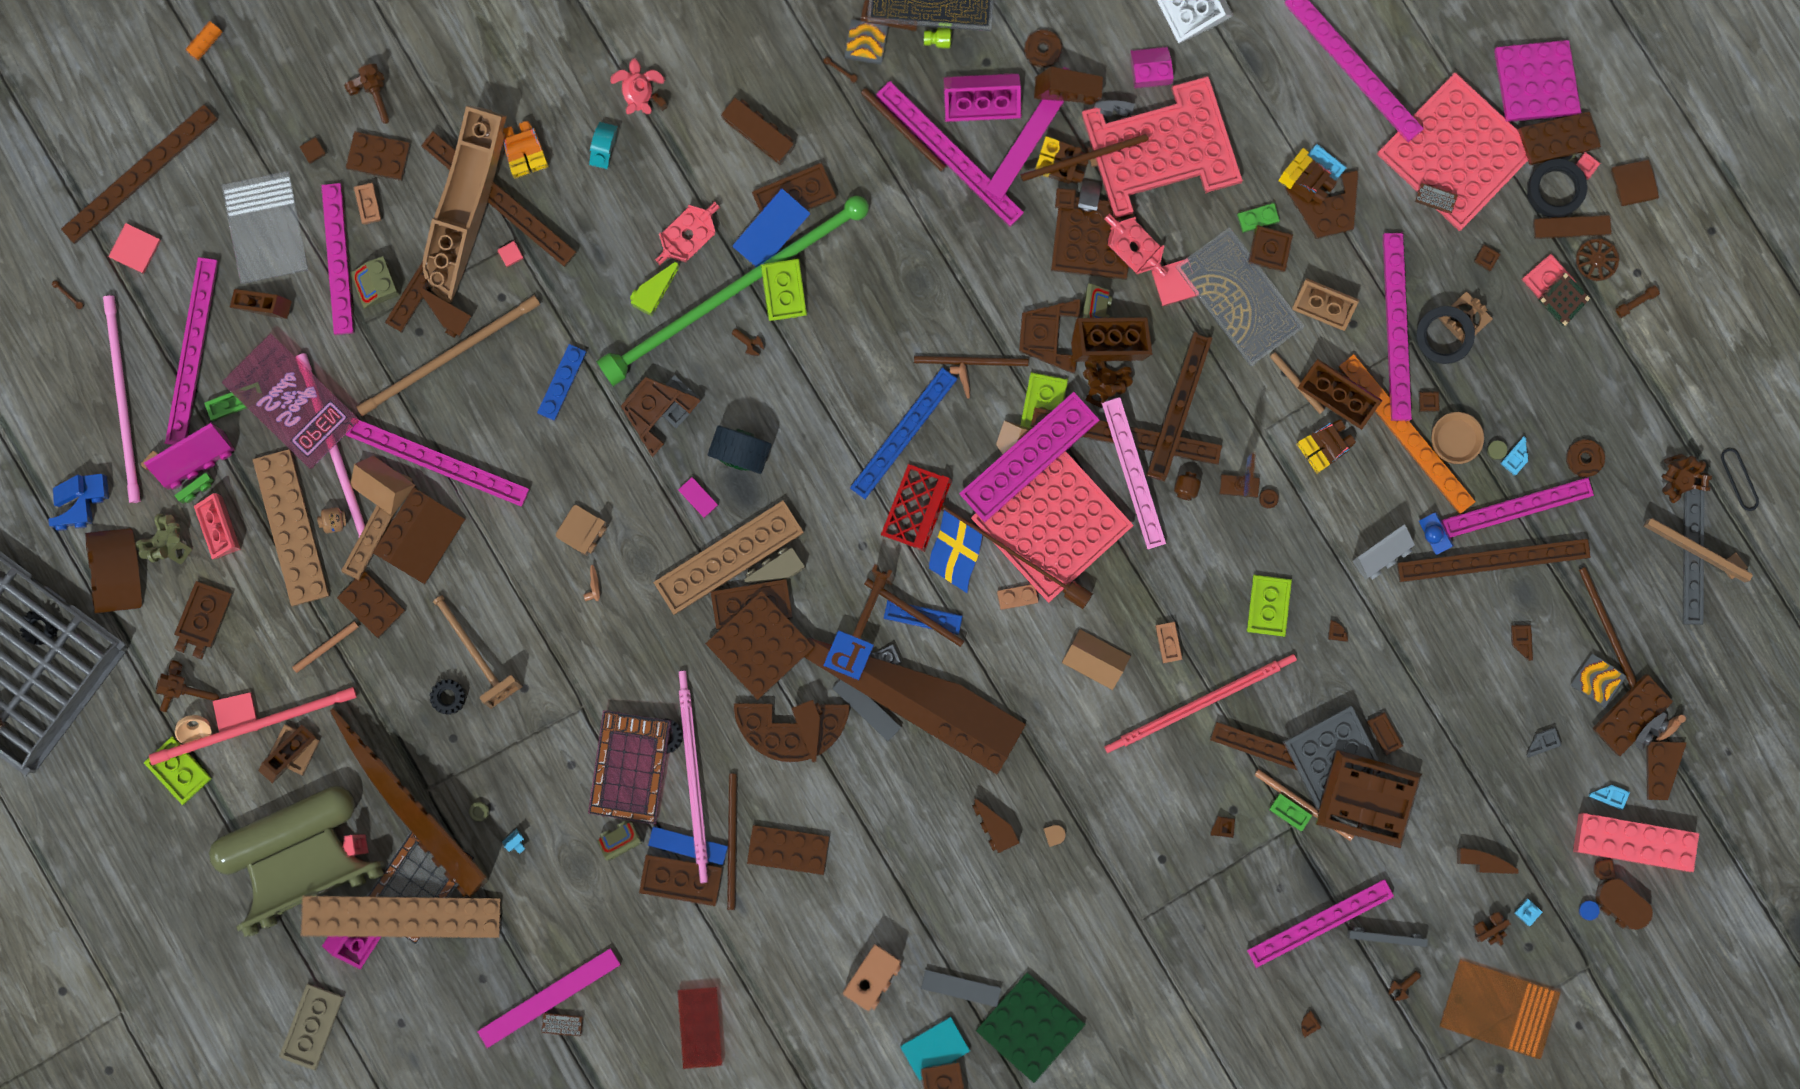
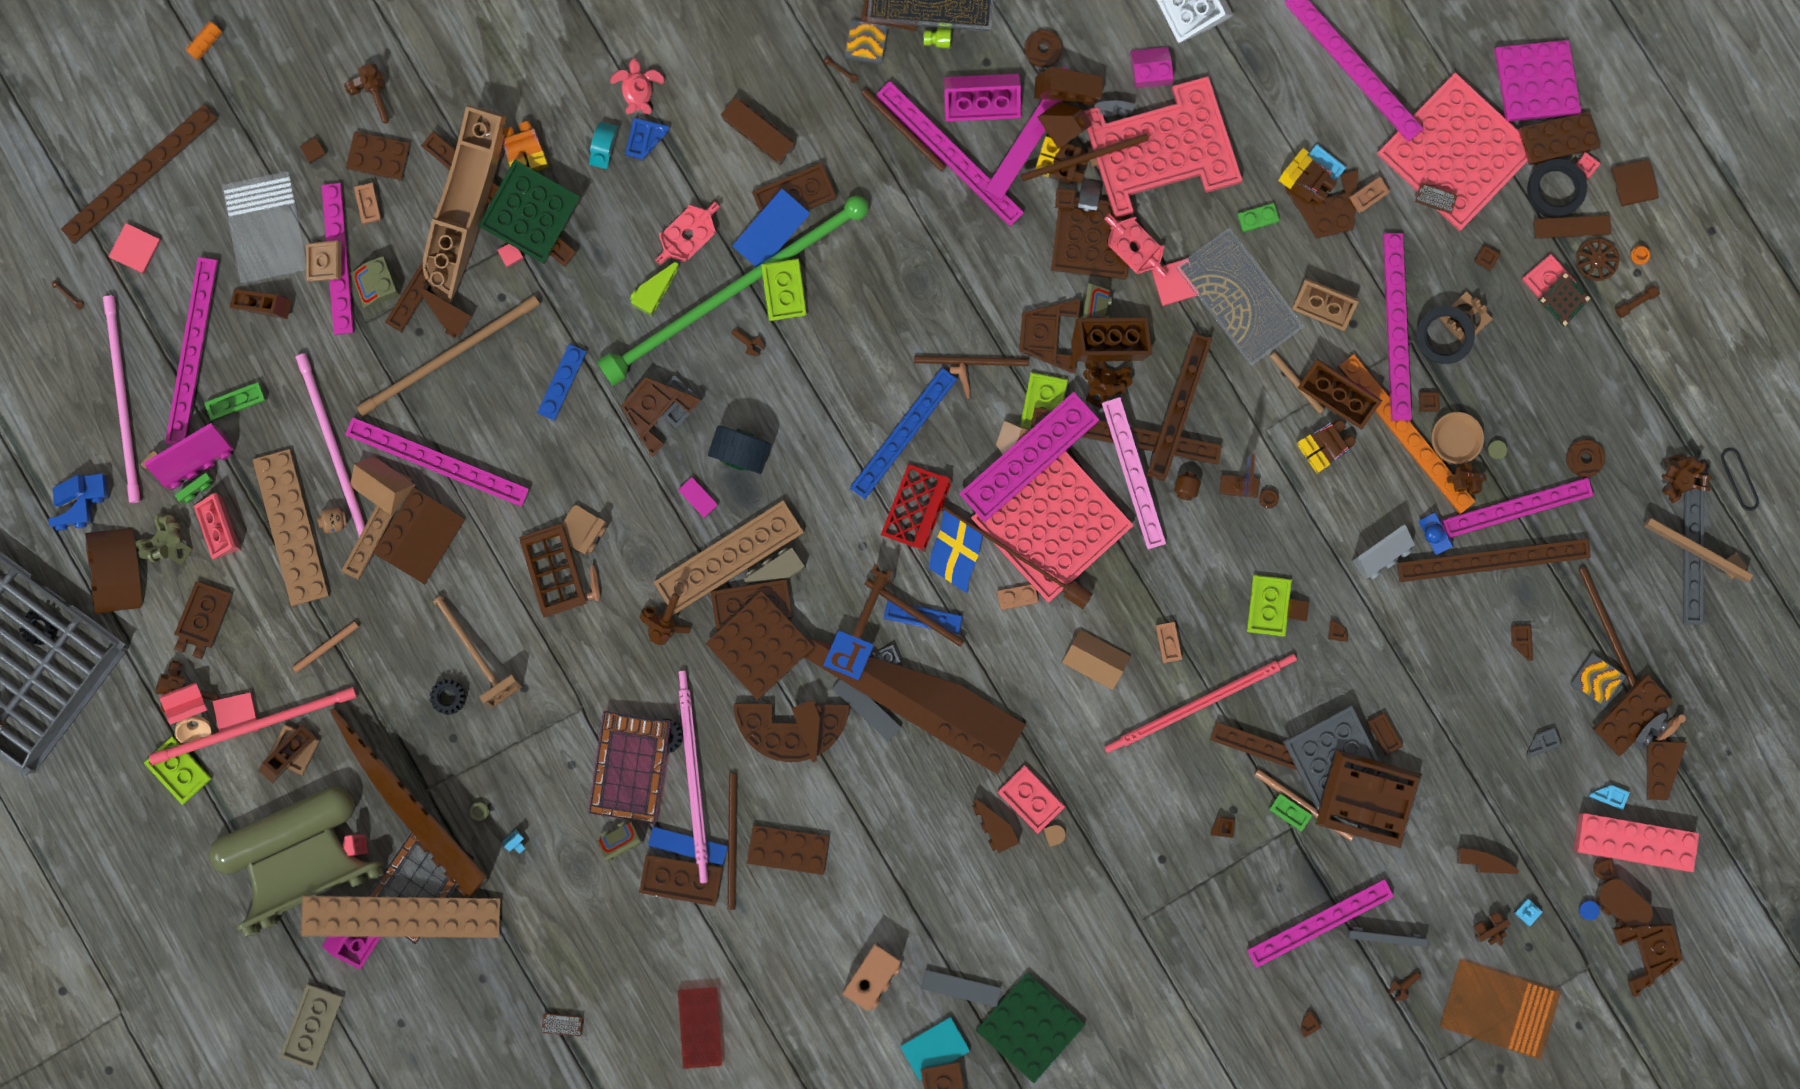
(183, 703): none -> coral panel
(290, 401): clear pink piece -> none
(323, 261): none -> medium nougat tile
(371, 604): reddish brown plate -> none
(529, 211): none -> dark green plate
(542, 536): none -> reddish brown piece
(549, 998): dark pink tile -> none
(644, 138): none -> blue wing
(660, 102): reddish brown tile -> none
(662, 626): none -> reddish brown piece
(1031, 799): none -> coral tile
(1064, 122): none -> reddish brown slope
(1270, 248): reddish brown tile -> none
(1297, 610): none -> reddish brown tile
(1369, 194): none -> nougat plate
(1465, 477): none -> reddish brown hips
(1516, 458): medium azure tile -> none
(1640, 255): none -> orange plate
(1657, 949): none -> reddish brown wing

